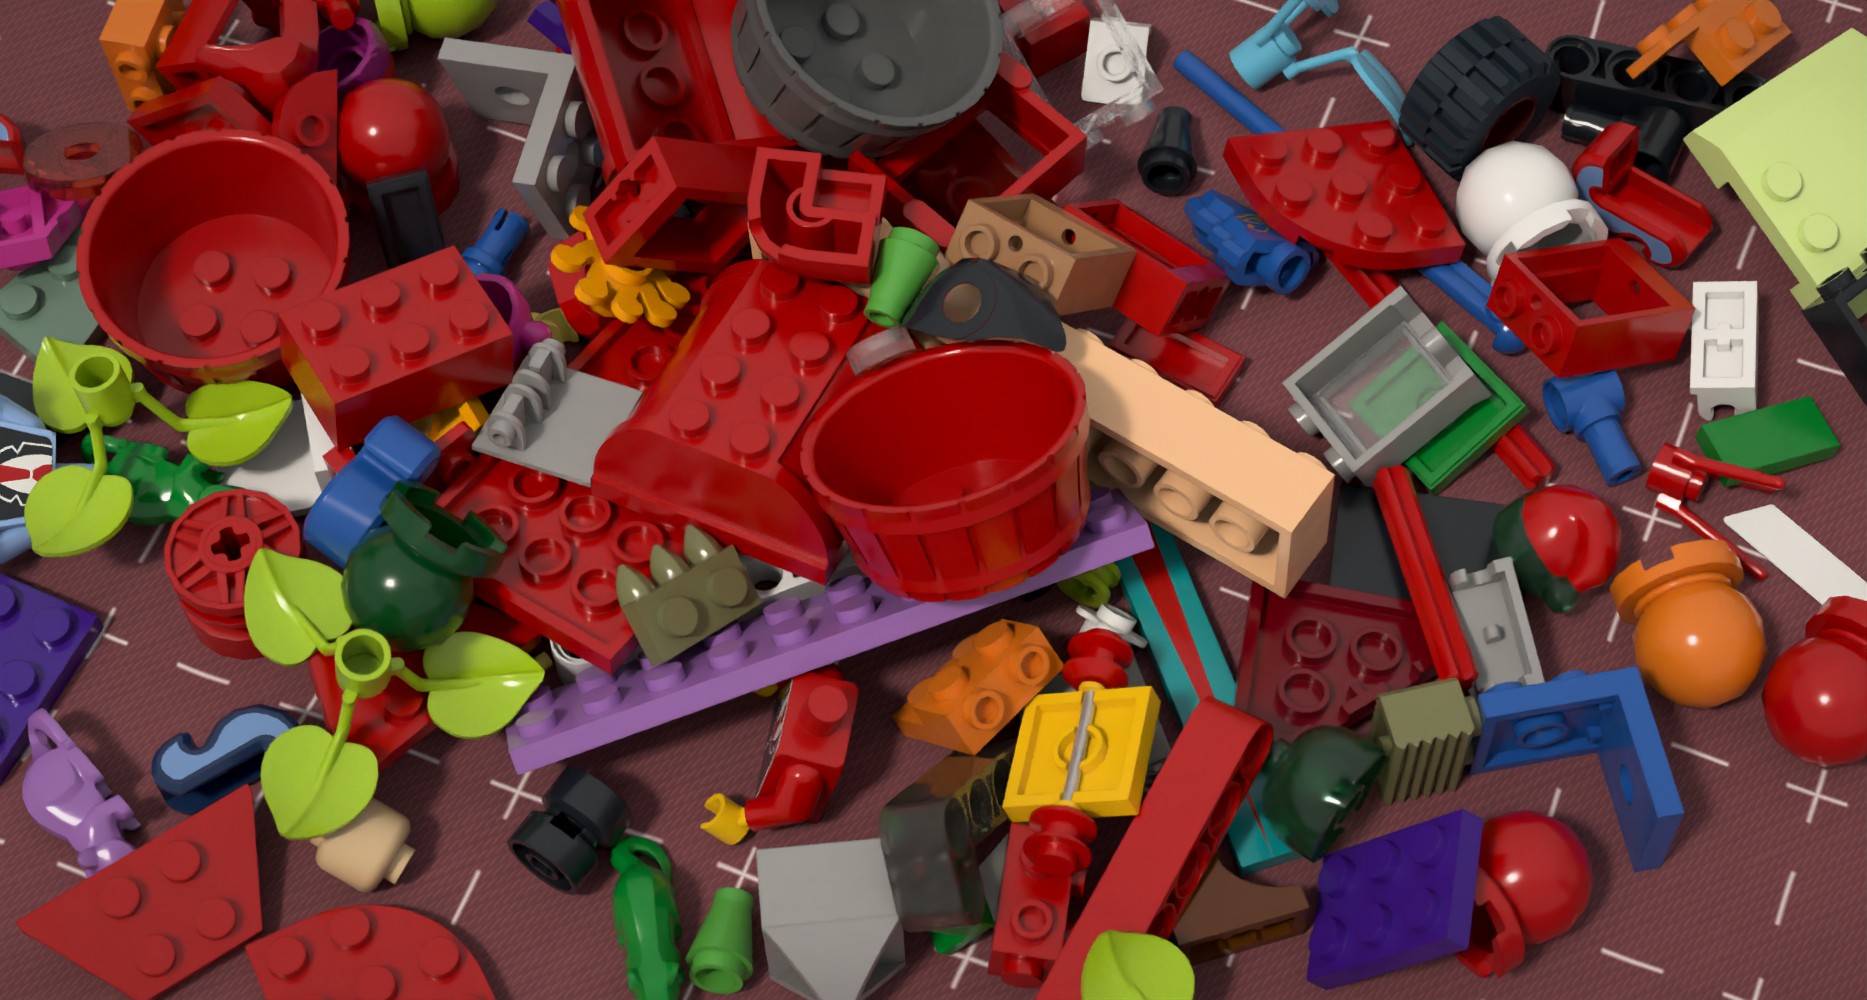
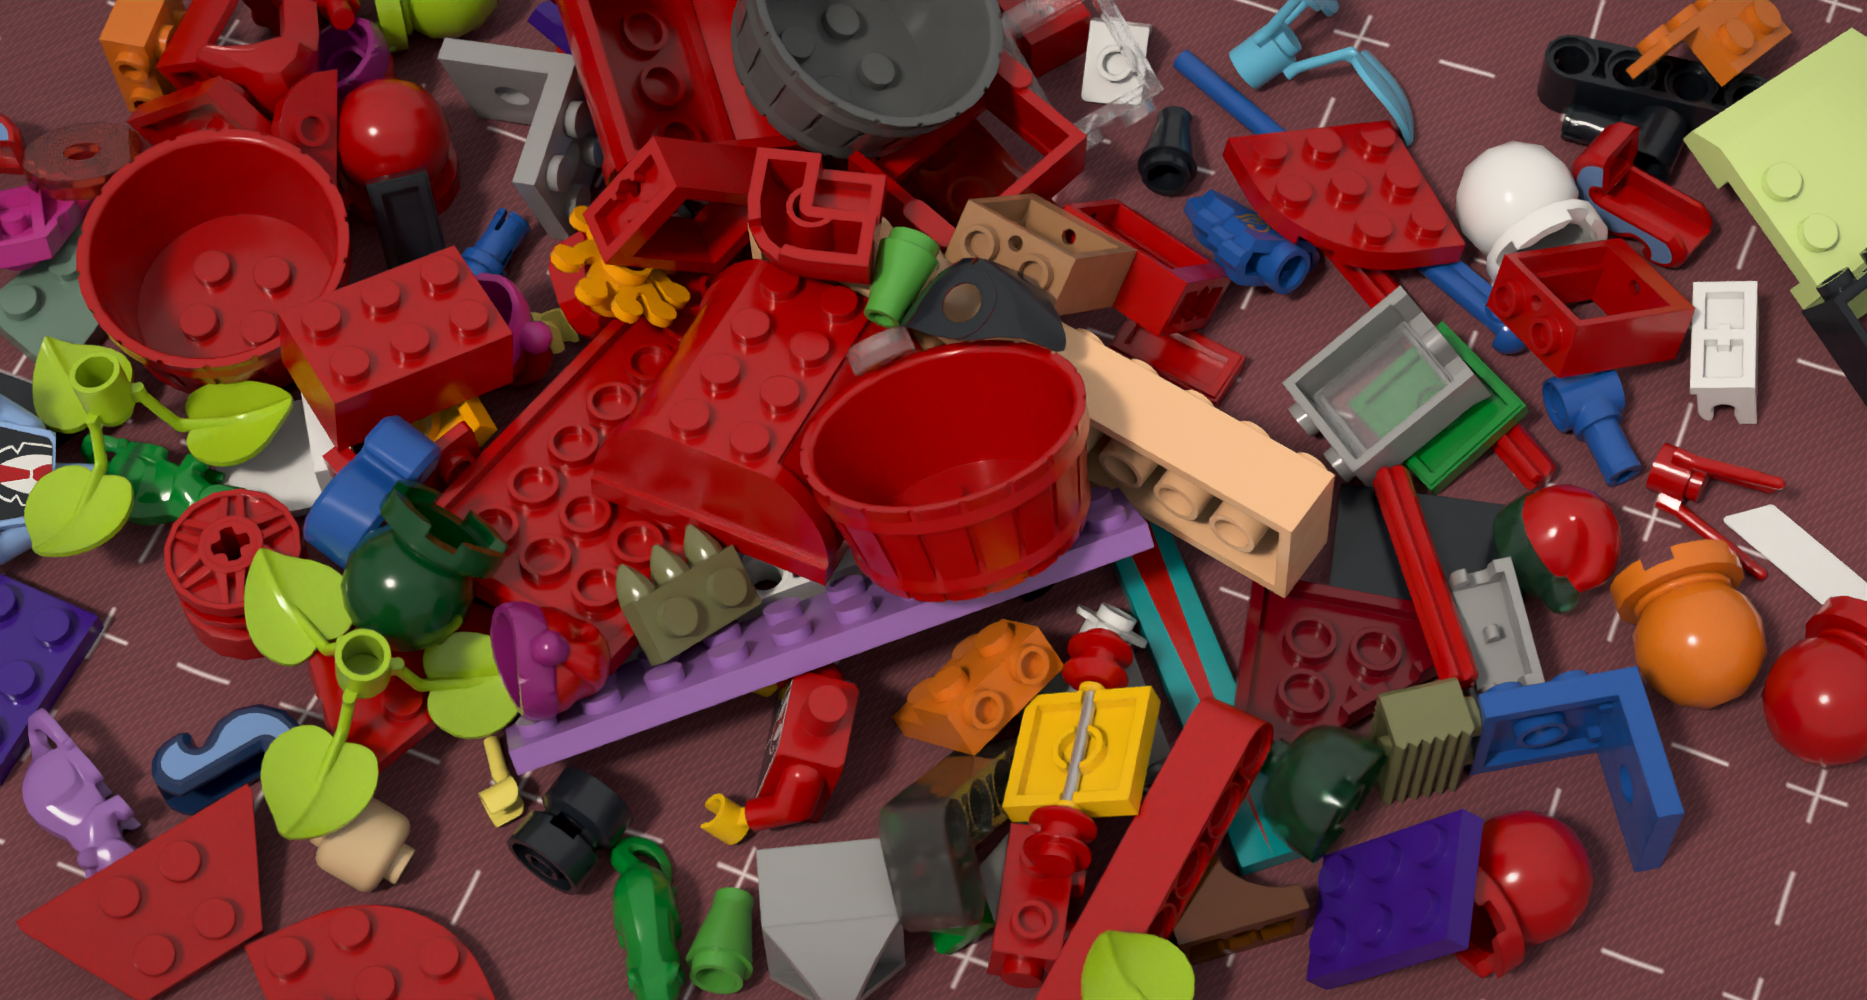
(502, 799): none -> light yellow hand
(547, 658): none -> magenta piece
(554, 416): light grey hinge -> none
(1092, 586): lime bush -> none
(1478, 94): black wheel -> none
(1770, 438): green tile -> none

